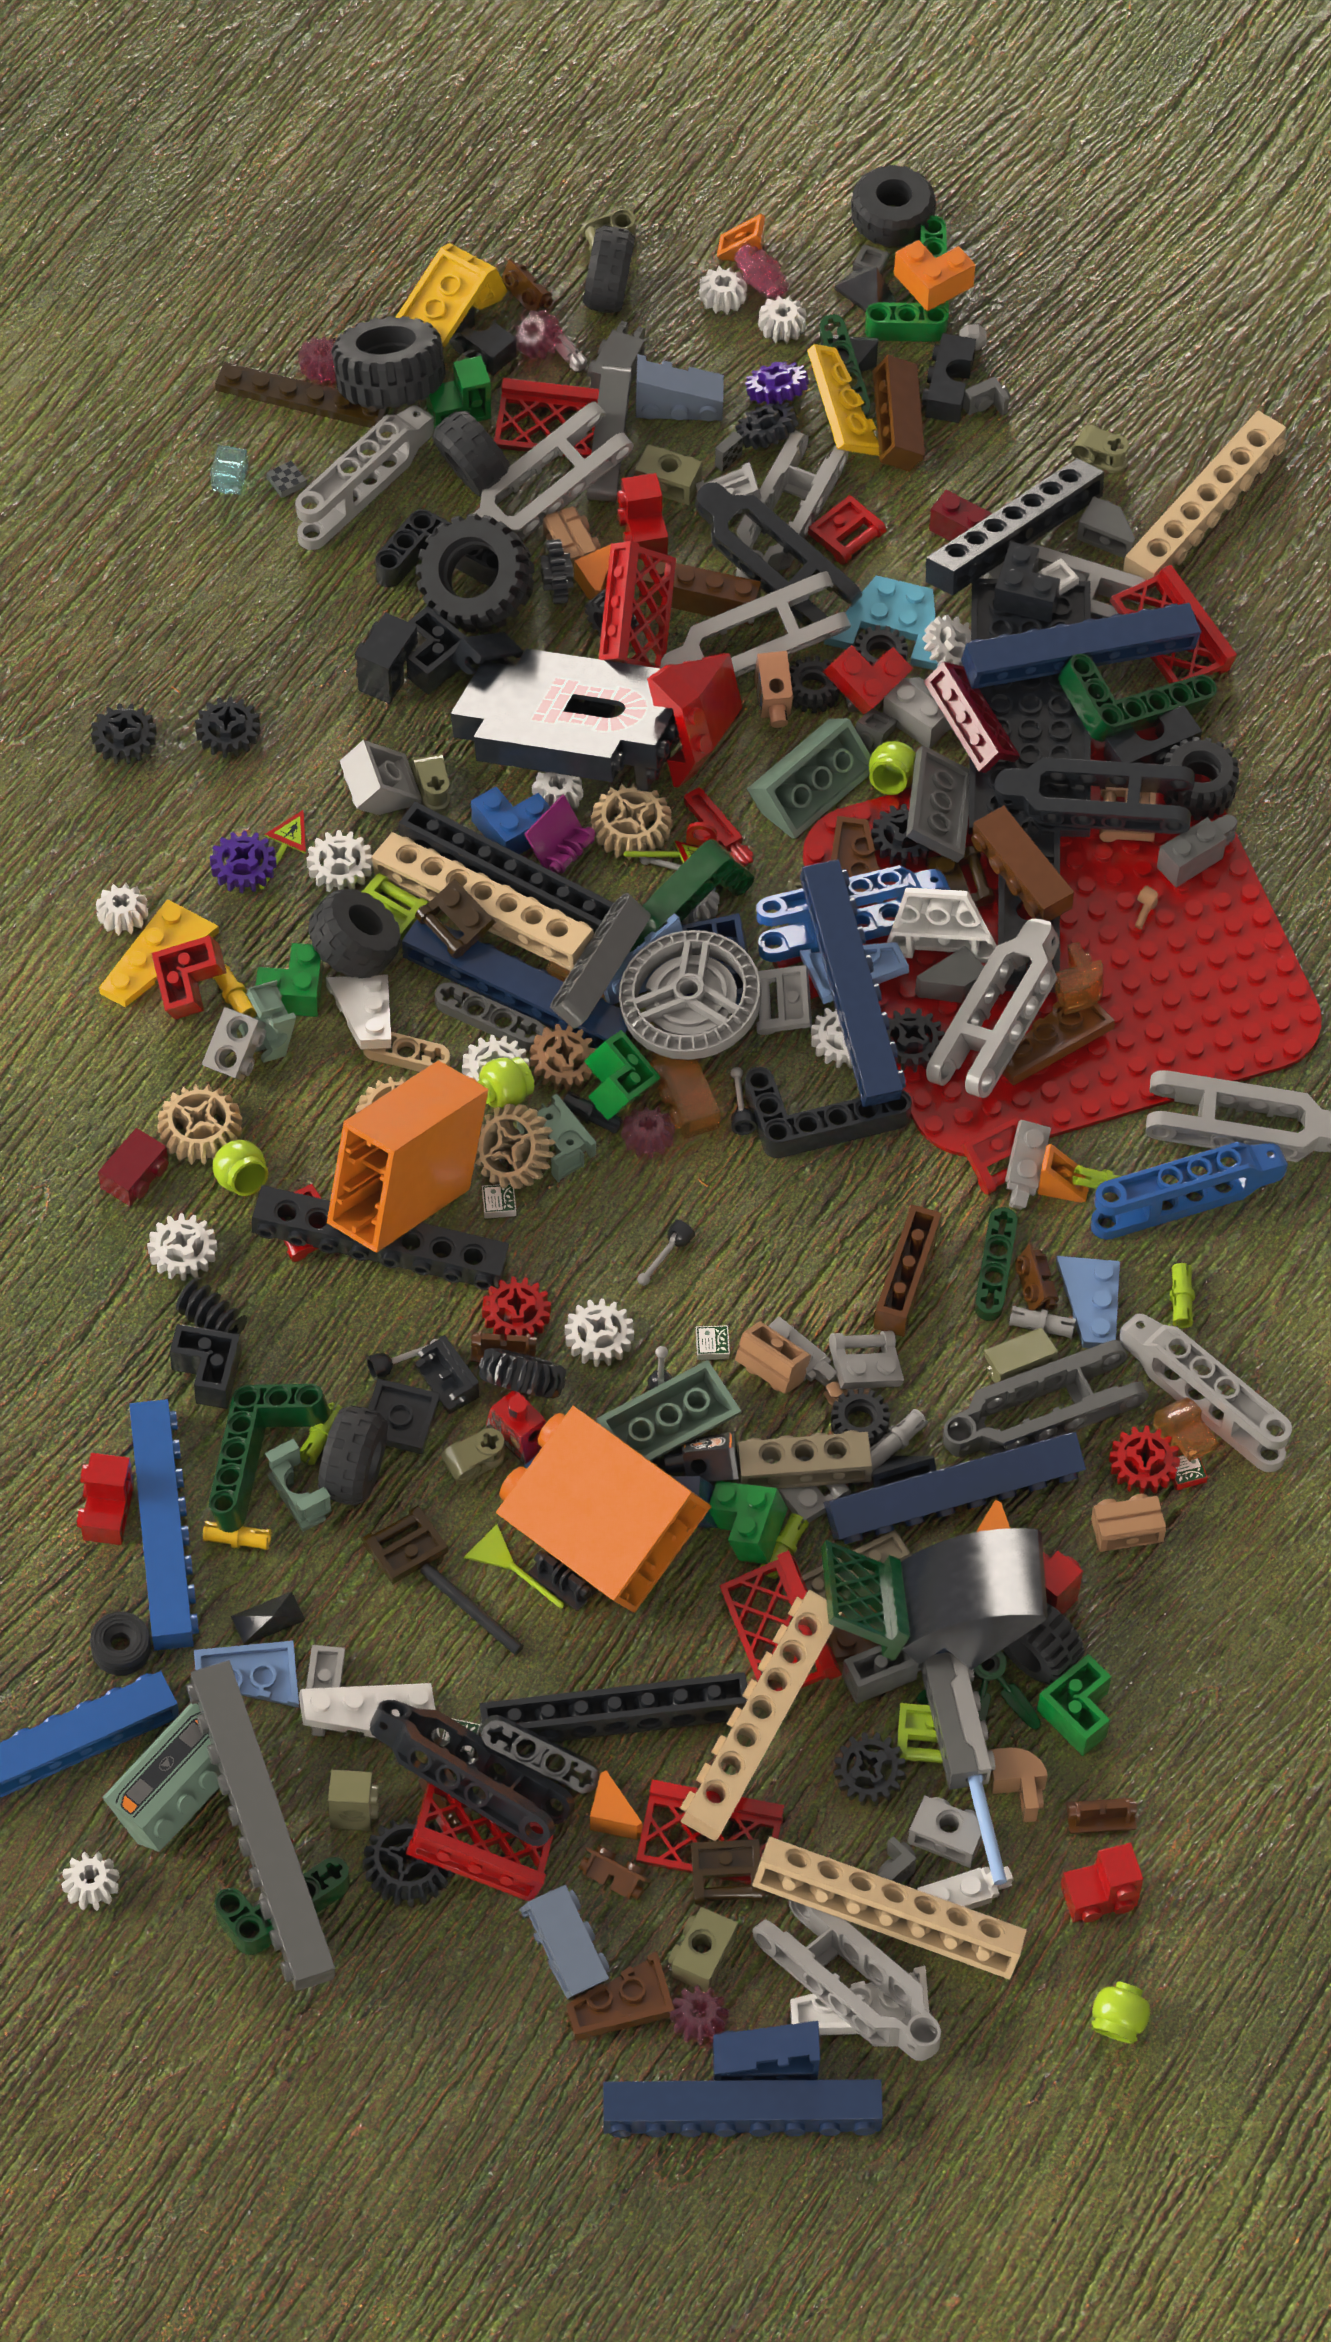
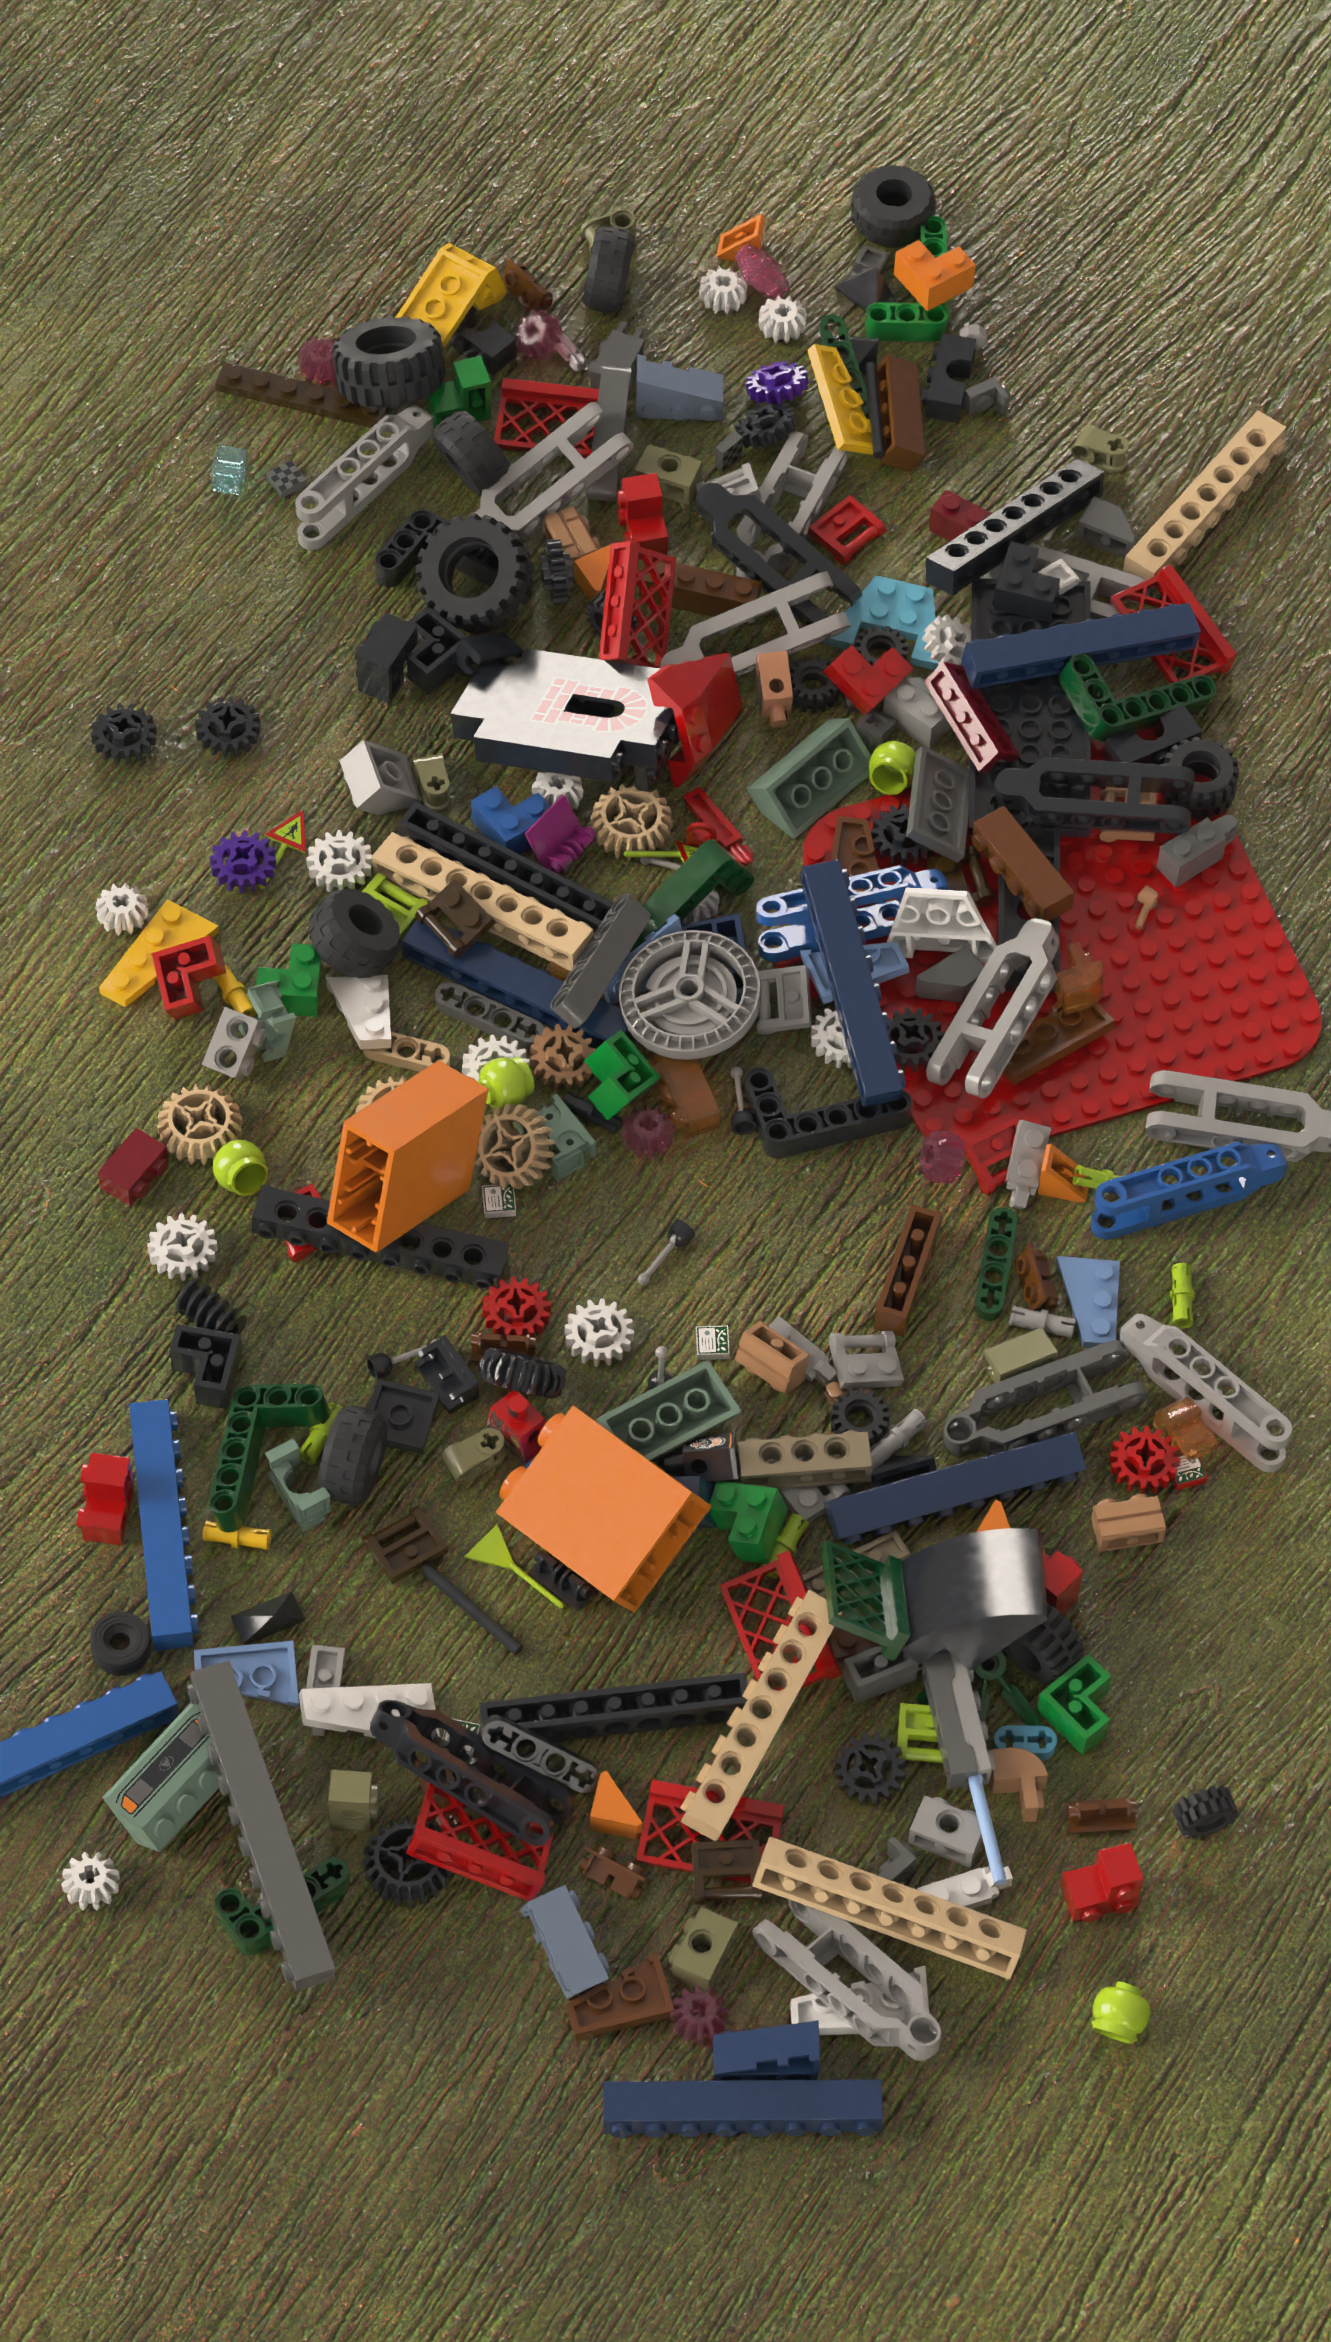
(874, 410): none -> black bar
(942, 1157): none -> clear pink gear
(1026, 1738): none -> dark azure beam
(1205, 1812): none -> black tyre

